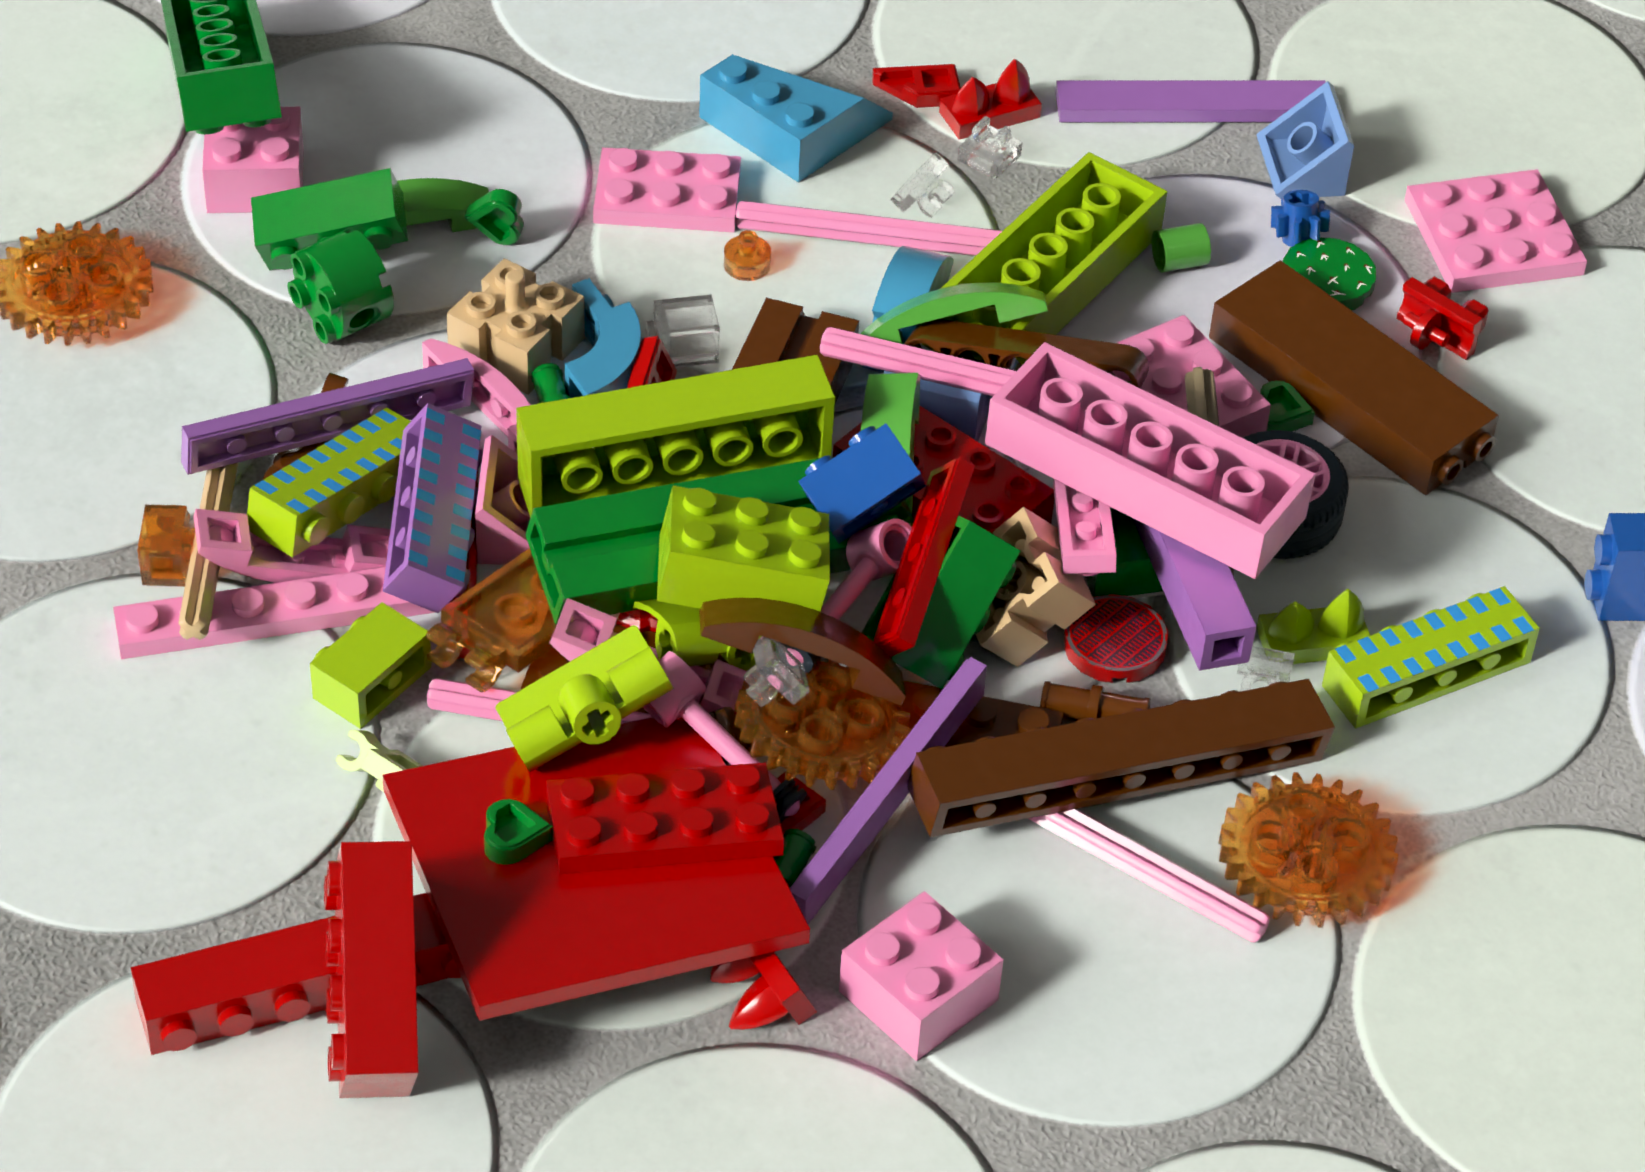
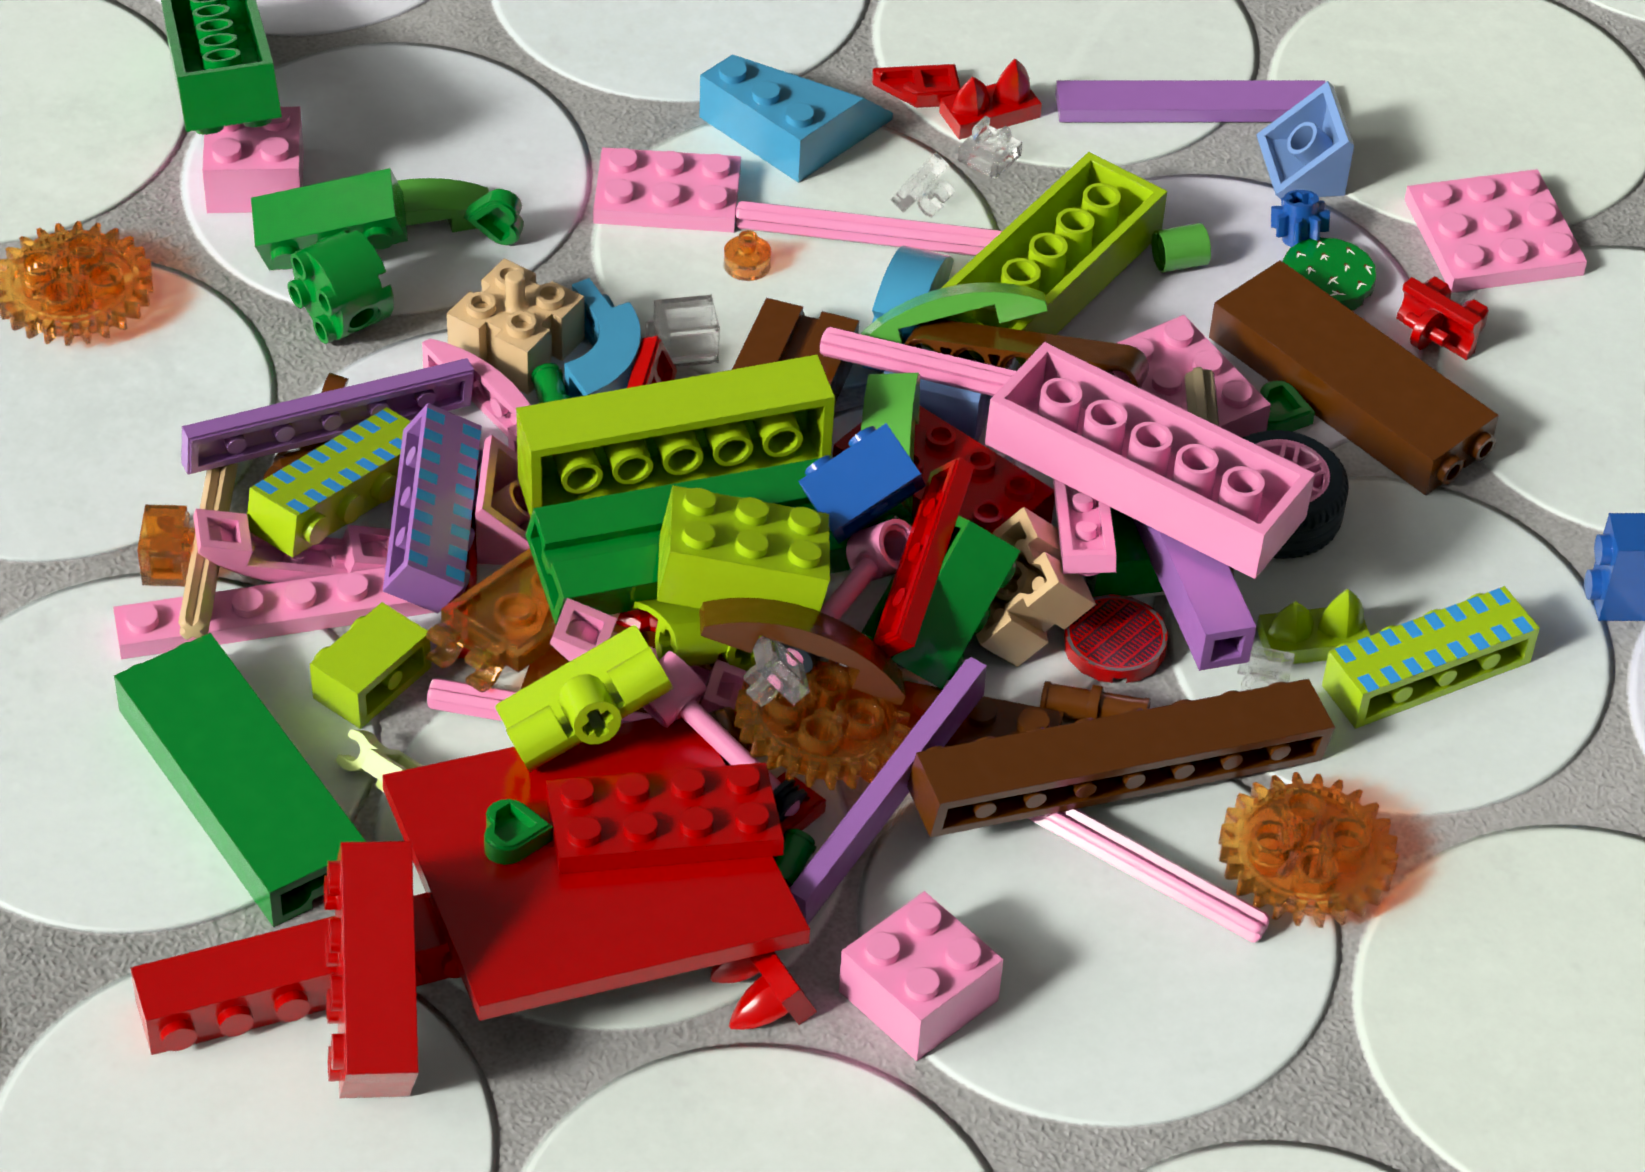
(237, 773): none -> green brick

